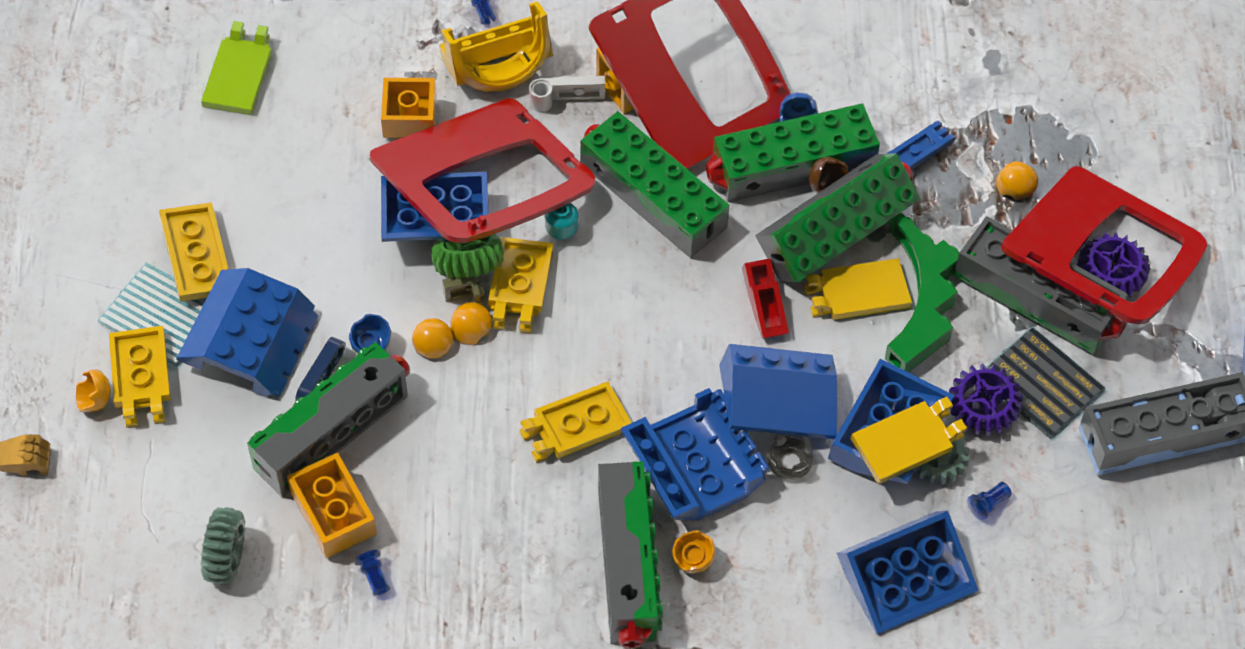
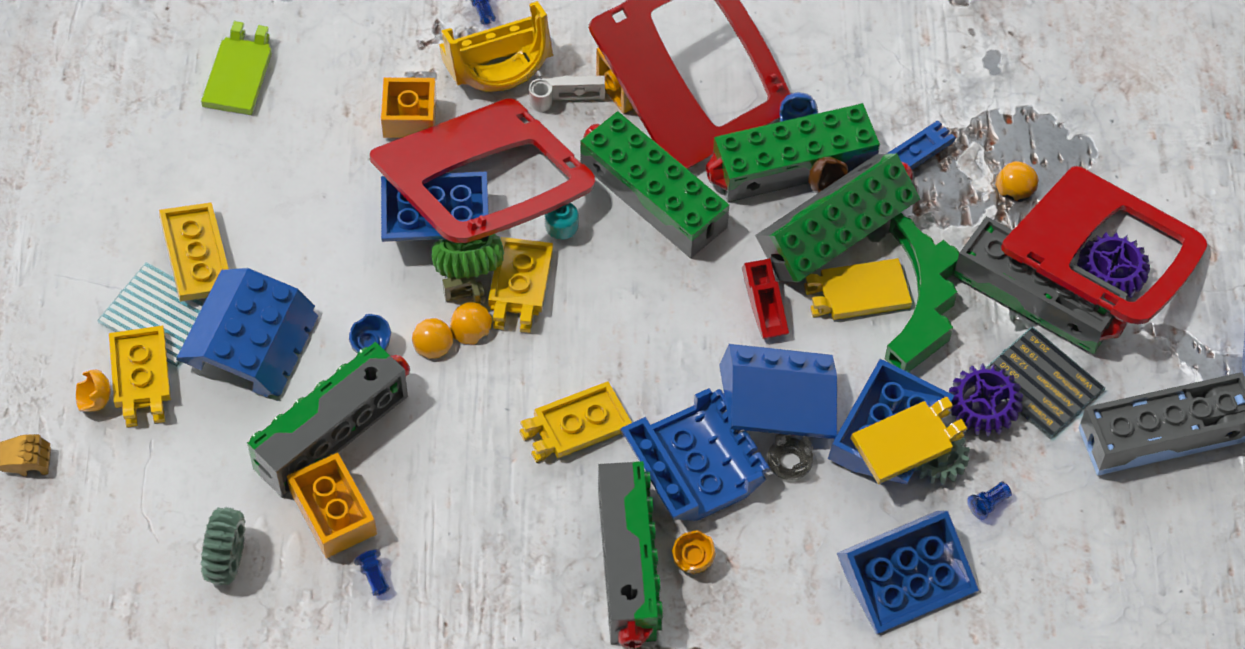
(322, 367): dark blue beam -> none

